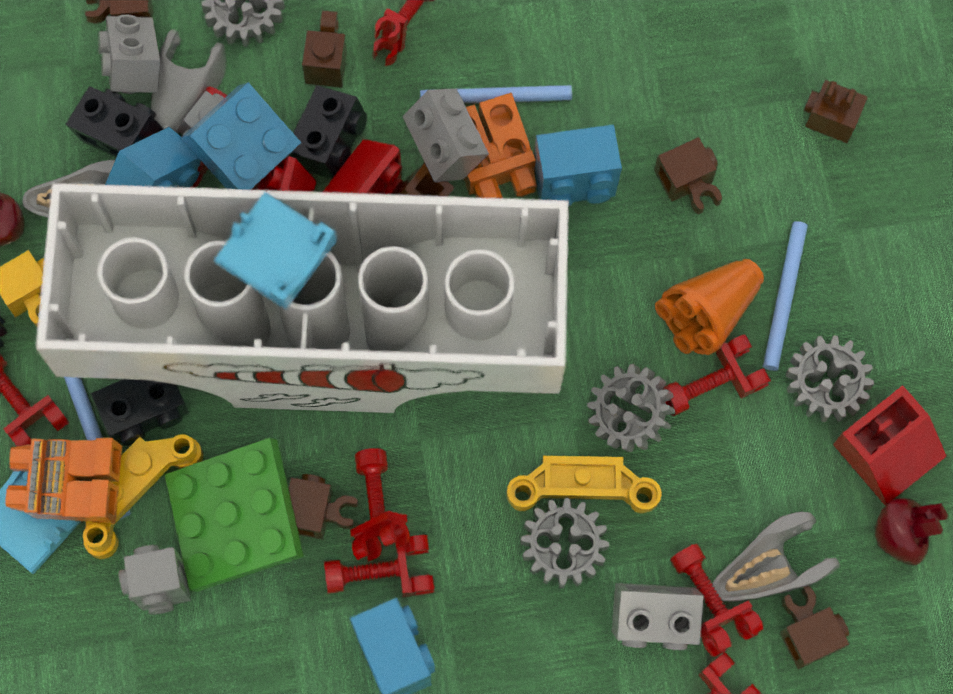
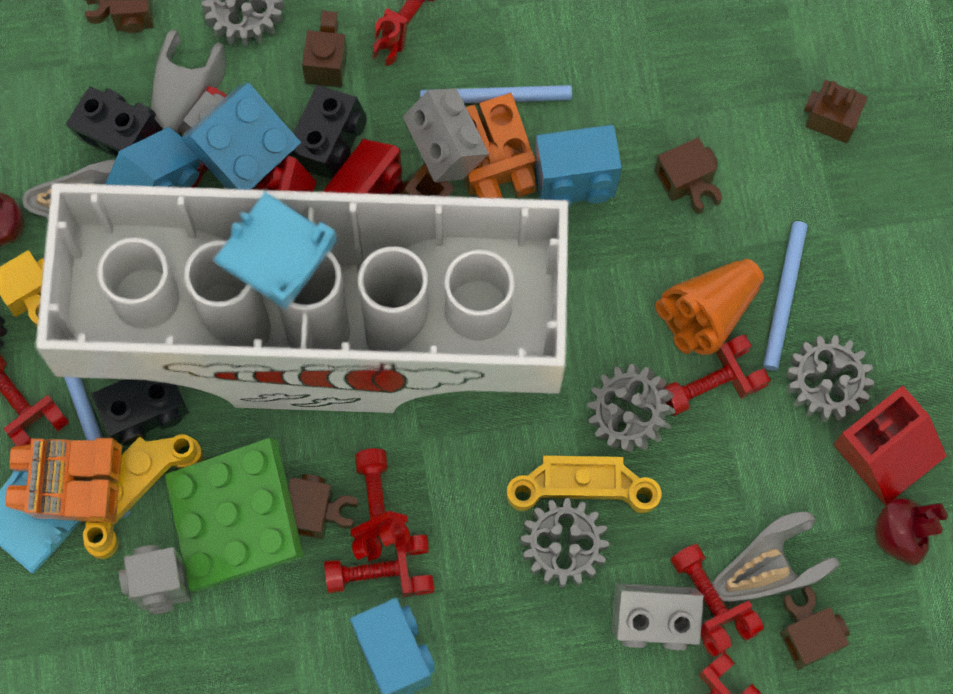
(129, 54): light grey brick -> none

